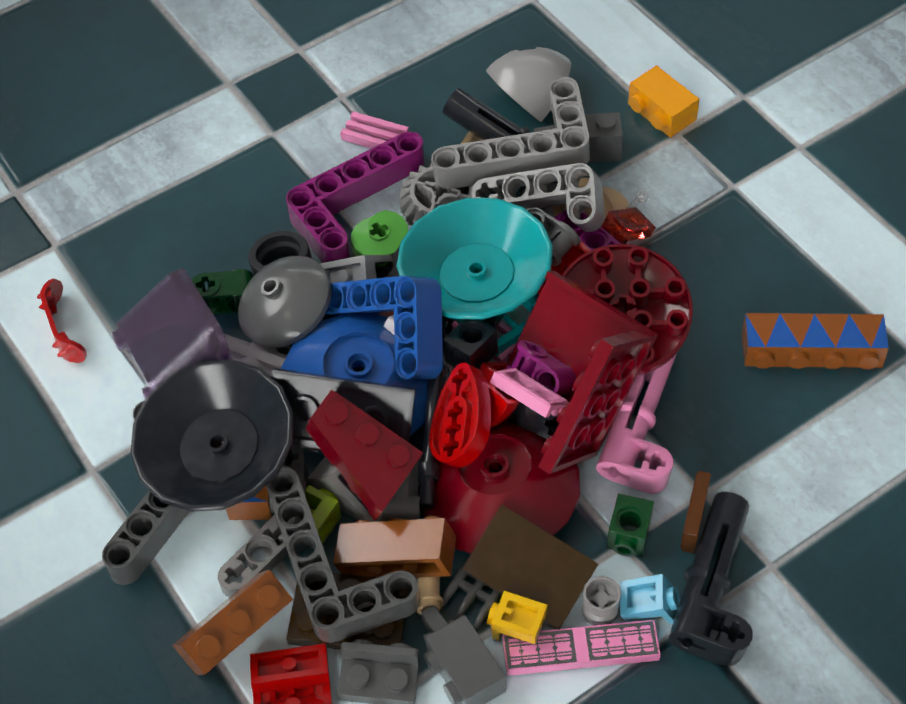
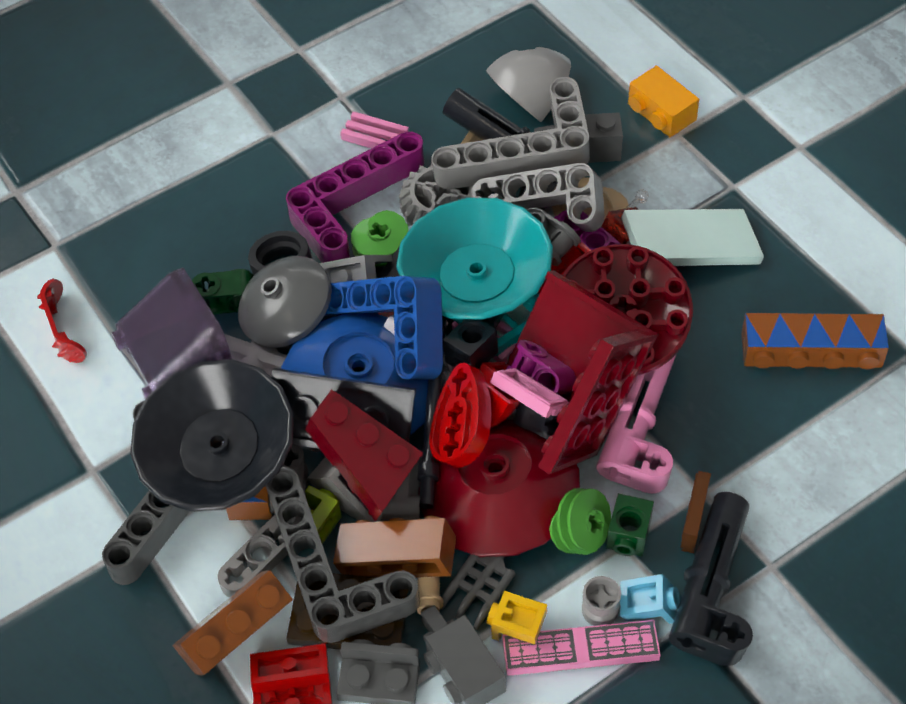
(531, 564): dark brown tile -> none
(581, 521): none -> bright green piece
(695, 235): none -> light aqua tile

